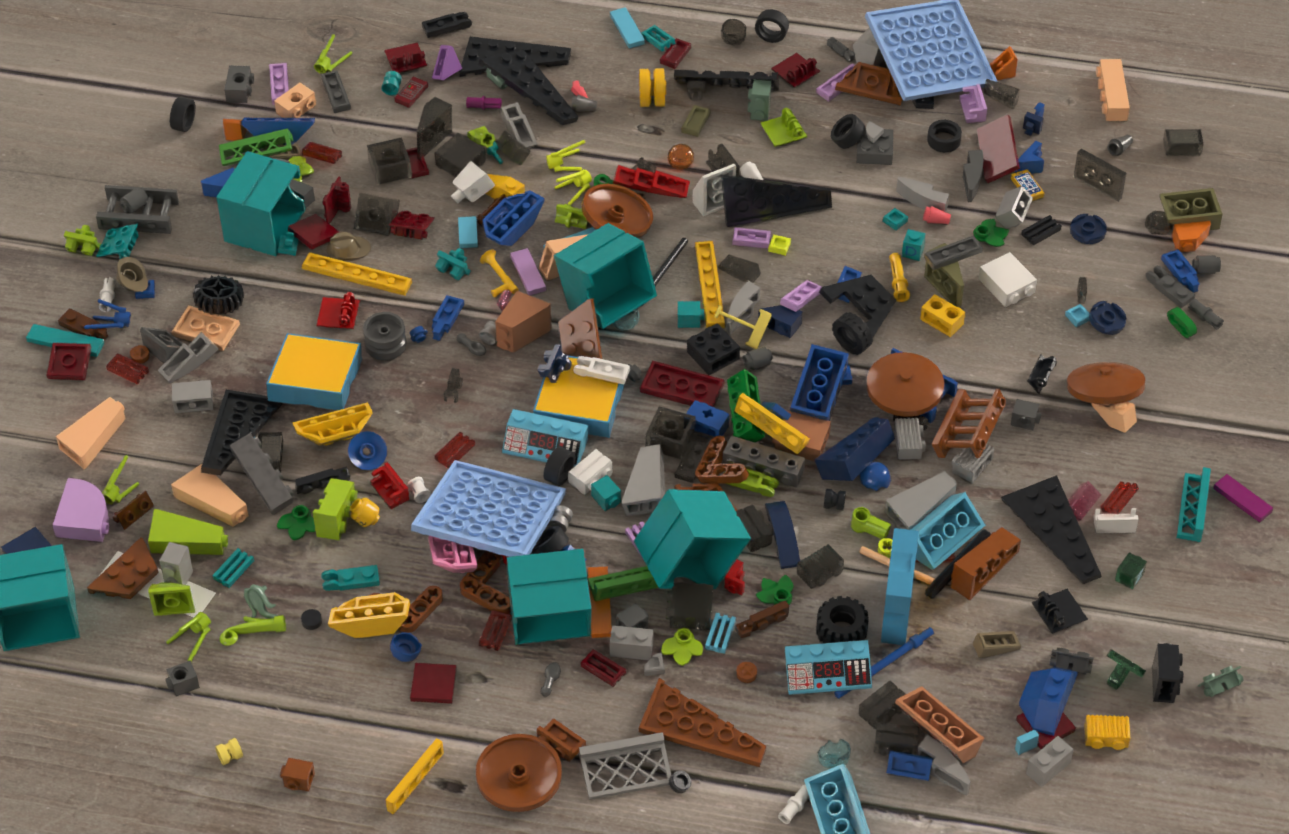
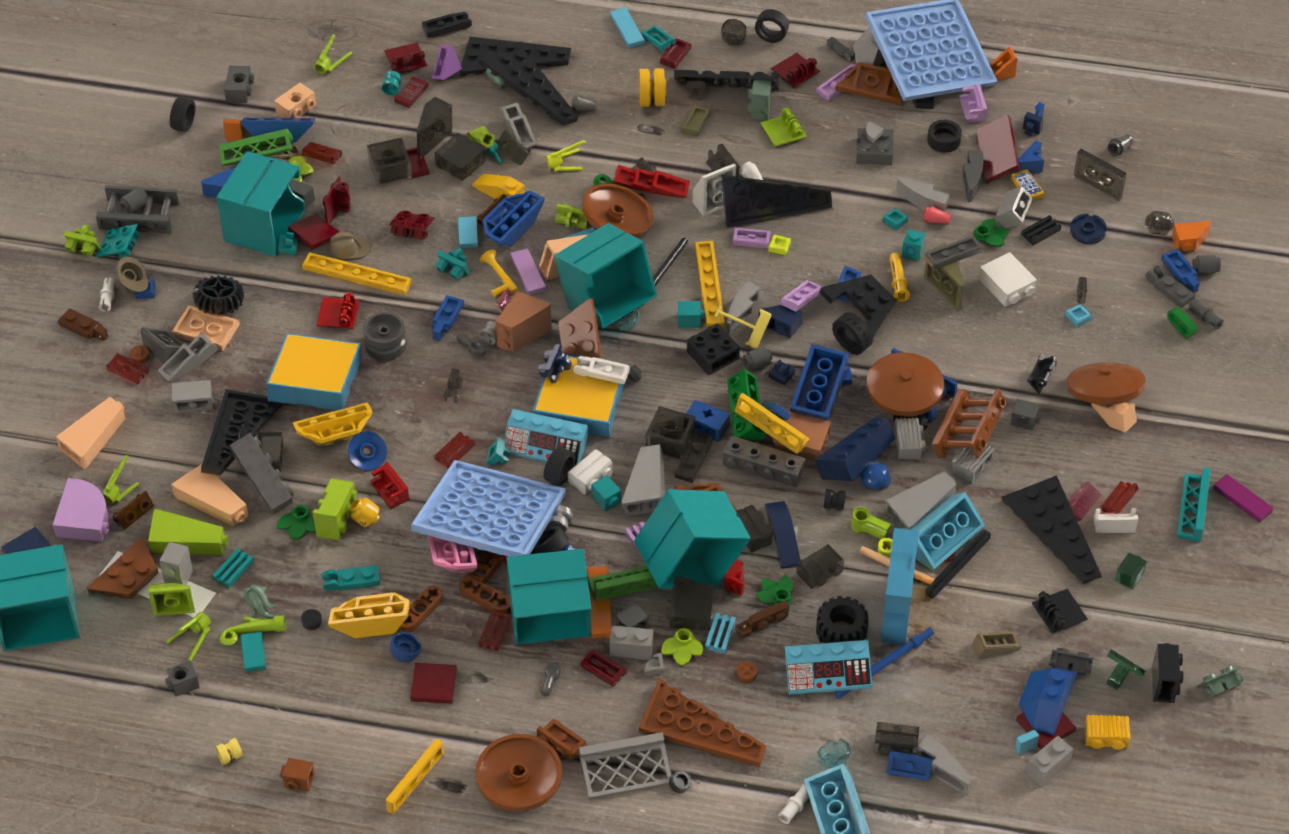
(47, 336): teal tile -> none
(68, 361): dark red tile -> none
(120, 318): blue plant -> none
(253, 652): none -> teal tile
(278, 80): lavender tile -> none
(321, 479): black hinge -> none
(335, 91): dark grey tile -> none
(375, 213): clear smoke slope -> none
(418, 334): blue plate -> none
(419, 490): white bush -> none
(471, 183): white torso -> none
(474, 102): magenta axle -> none
(497, 453): none -> teal tile
(577, 89): coral bar -> none
(580, 179): neon yellow plant -> none
(680, 156): clear orange hair -> none
(681, 385): dark red tile -> none
(708, 472): dark orange beam -> none
(750, 273): clear smoke slope -> none
(755, 483): lime hinge -> none
(781, 372): none -> dark blue tile
(849, 139): black tyre -> none
(881, 705): clear smoke brick -> none
(940, 723): nougat slope -> none
(942, 315): yellow brick -> none
(983, 562): dark orange wedge -> none
(1006, 94): clear smoke slope -> none
(1107, 318): dark blue tile -> none
(1113, 90): light nougat brick -> none
(1183, 142): clear smoke brick -> none
(1192, 207): olive slope -> none

